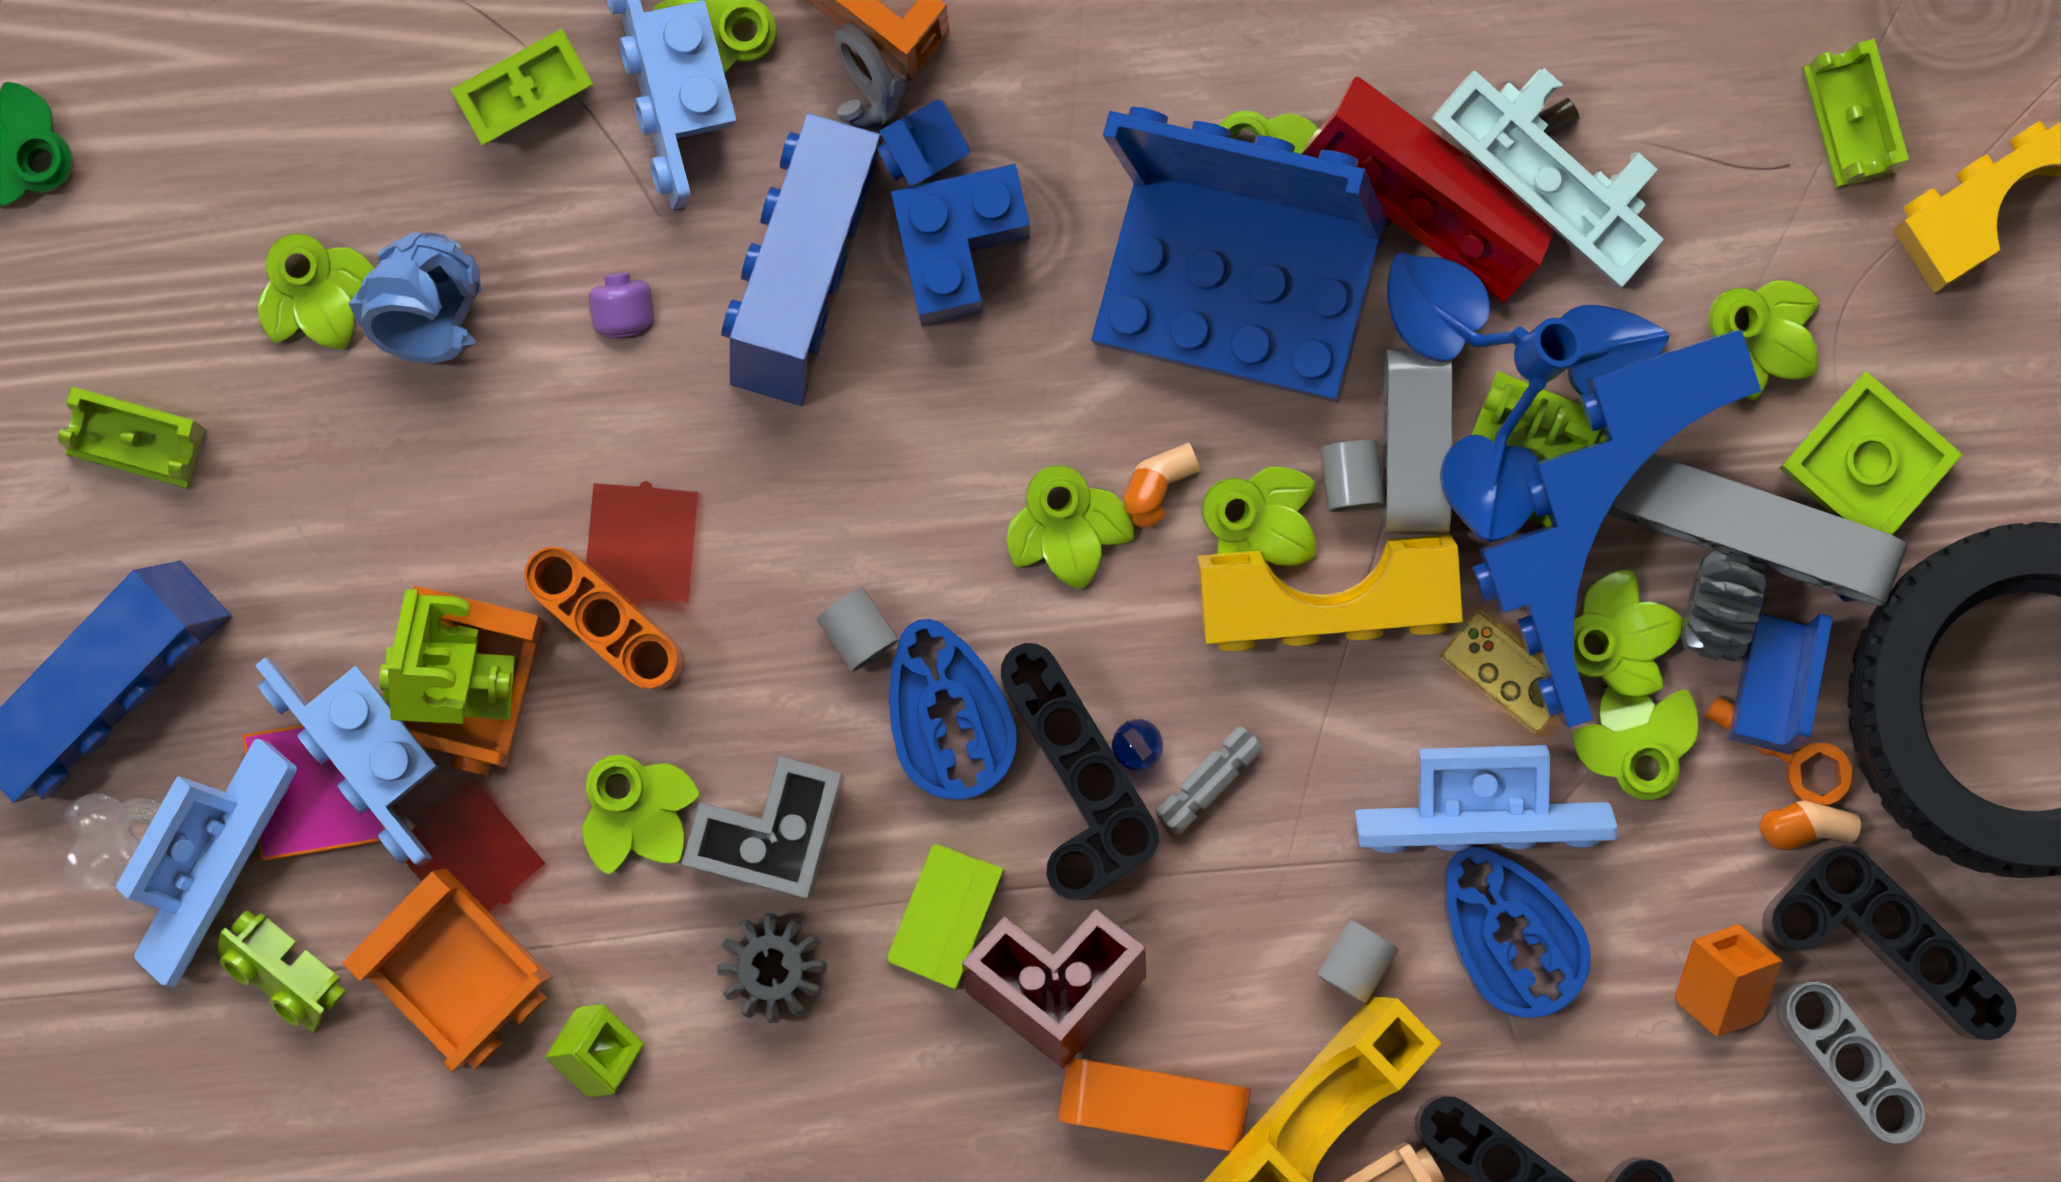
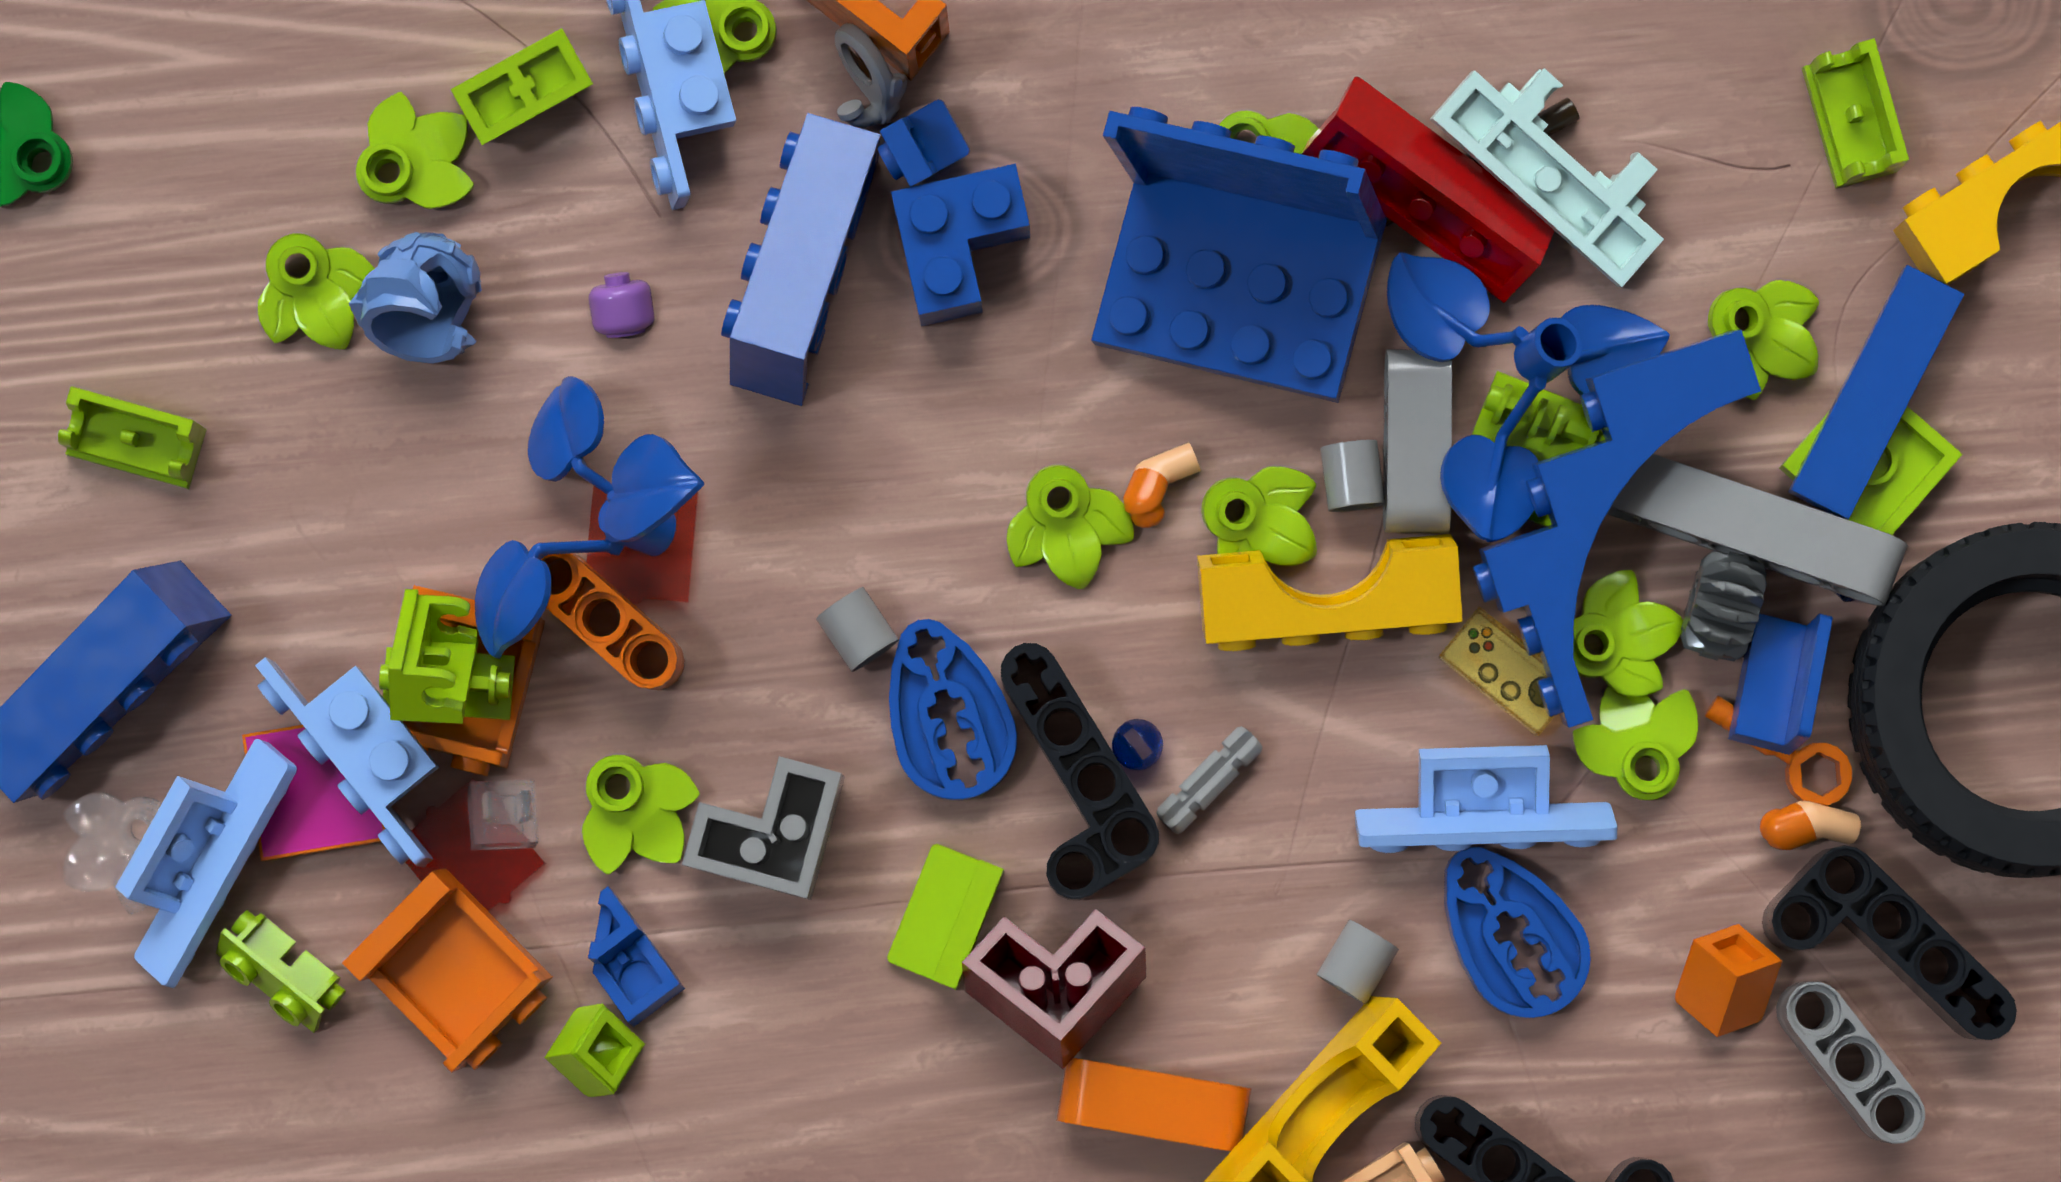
(423, 151): none -> lime plate
(502, 814): none -> clear tile
(629, 962): none -> blue slope
(639, 510): none -> blue plant
(751, 974): dark grey gear -> none
(1876, 393): none -> blue tile

